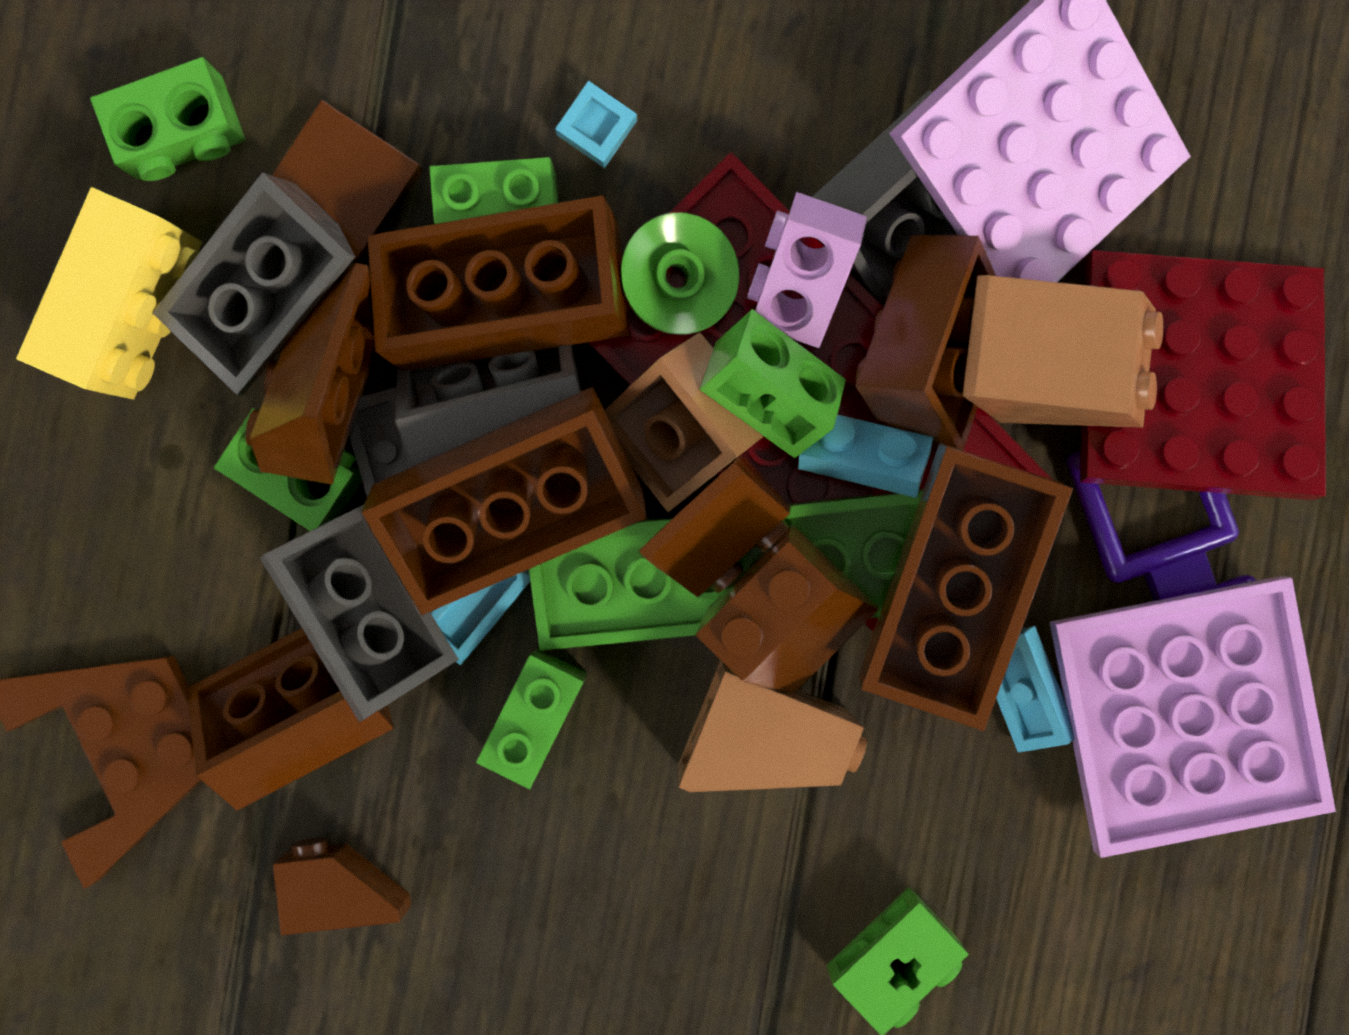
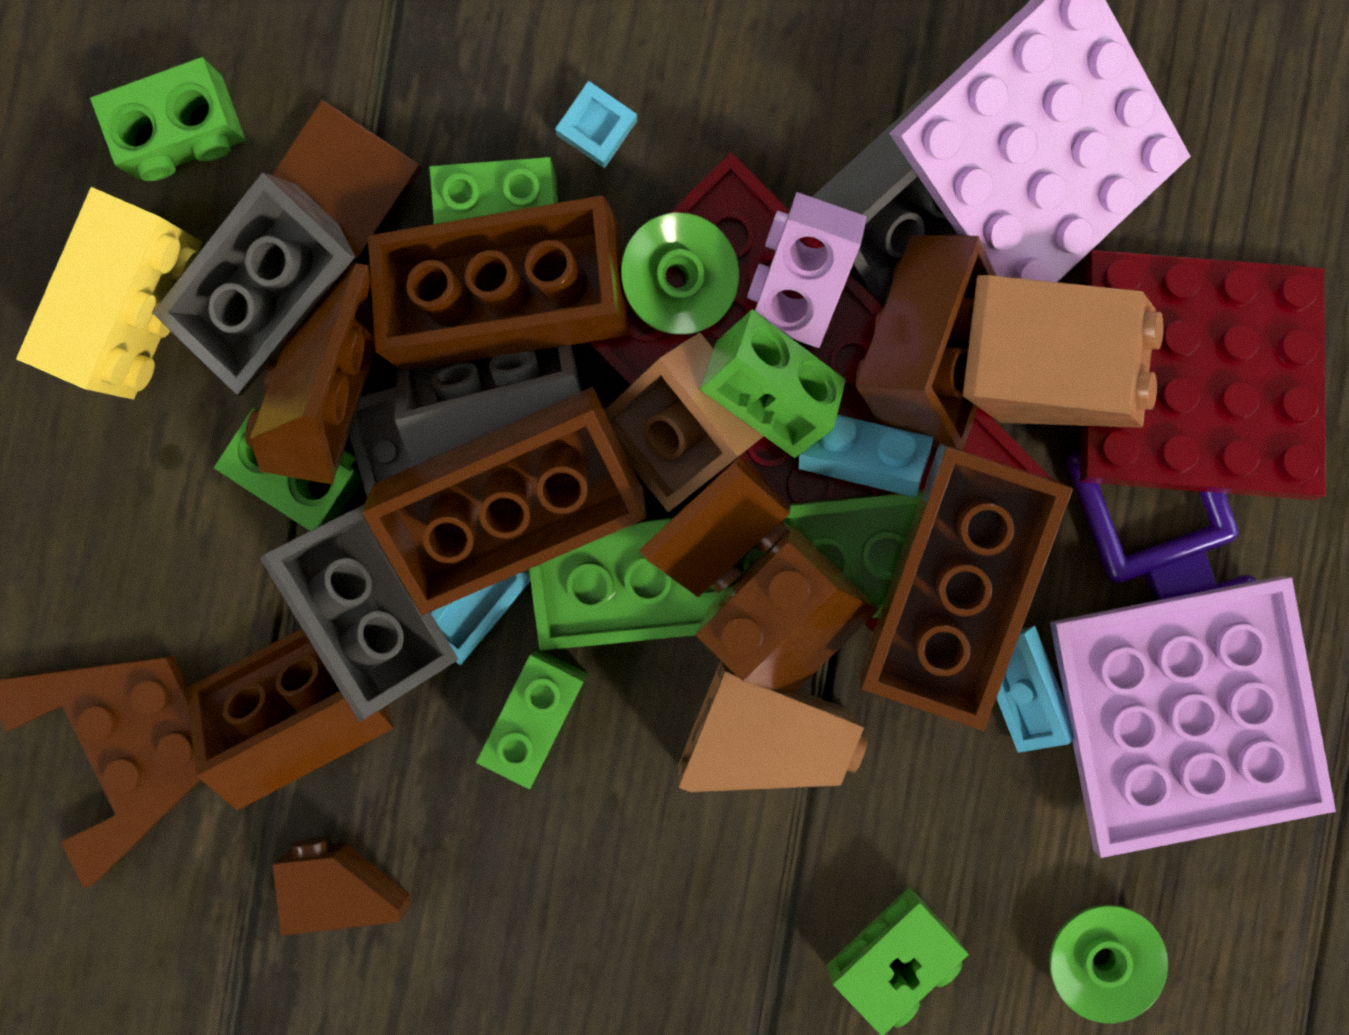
(1123, 984): none -> bright green dish

